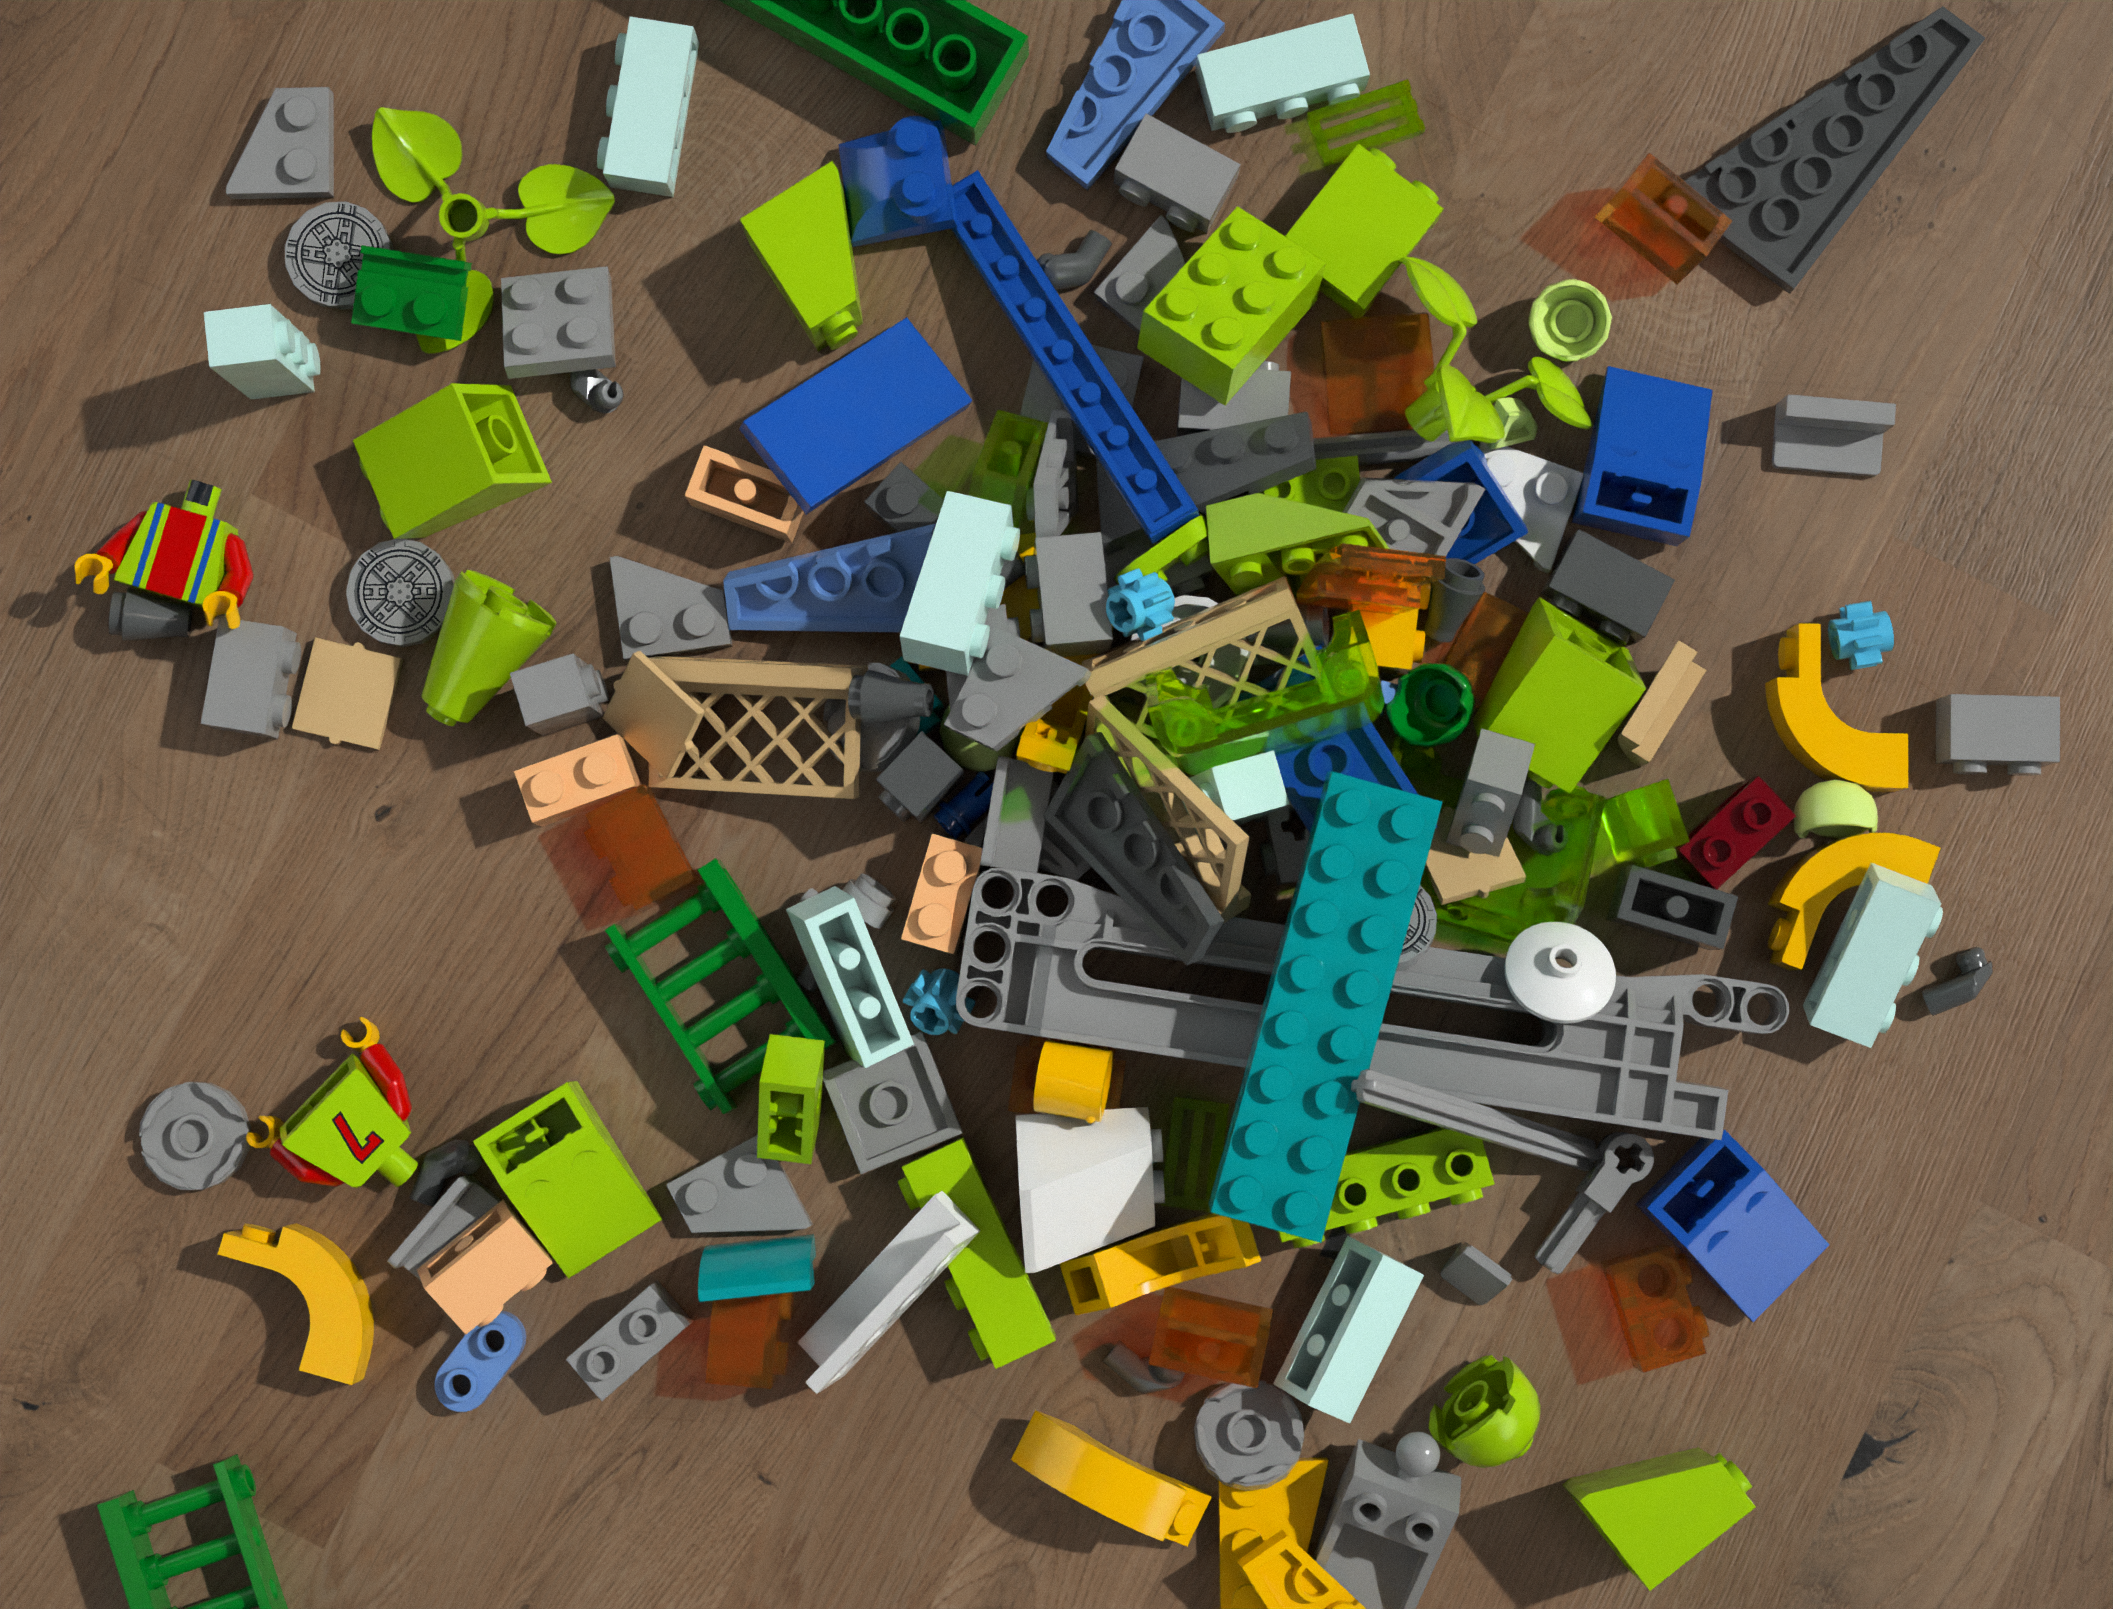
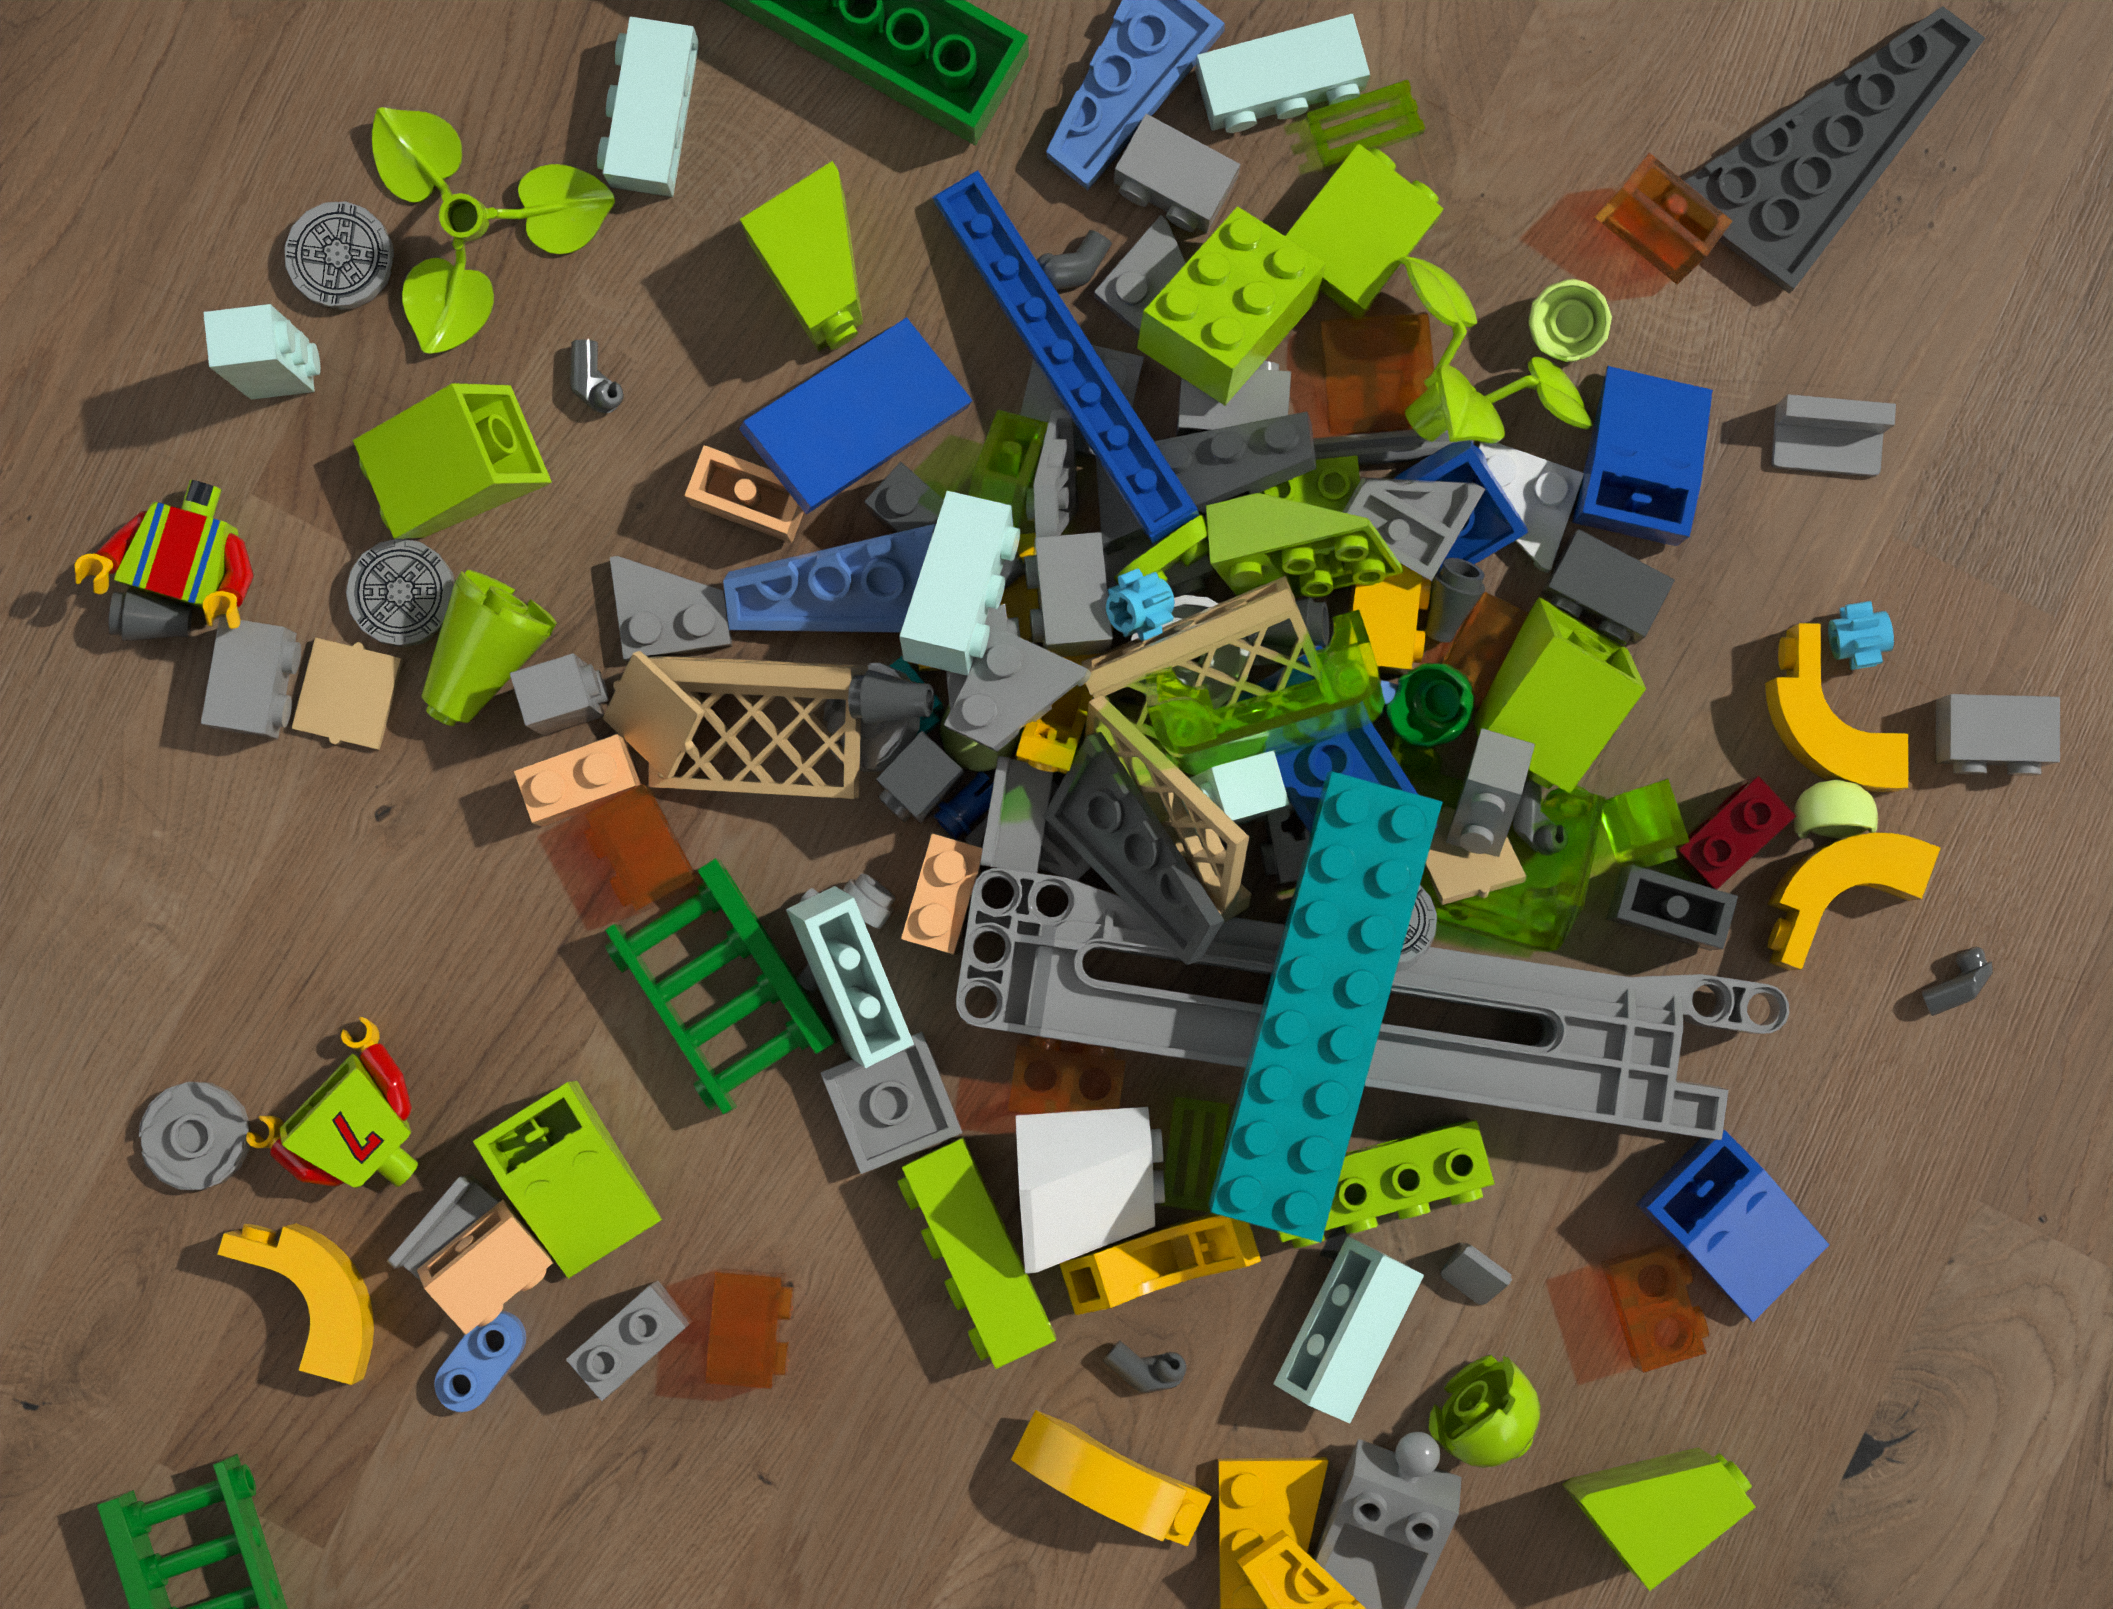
(289, 148): light grey wing -> none
(411, 293): green plate -> none
(443, 1163): dark grey arm -> none
(557, 322): light grey plate -> none
(739, 1194): light grey wing -> none
(756, 1268): teal slope -> none
(790, 1099): lime brick -> none
(886, 1289): white fence -> none
(898, 182): blue slope -> none
(935, 1002): medium azure gear -> none
(1073, 1081): yellow piece -> none
(1211, 1336): clear orange brick -> none
(1249, 1435): light grey tile -> none
(1370, 579): clear orange slope -> none
(1474, 1120): light grey axle -> none
(1517, 422): yellowish green tile -> none
(1556, 991): white dish -> none
(1596, 1194): light grey connector -> none
(1661, 705): tan slope -> none
(1873, 955): light aqua brick -> none

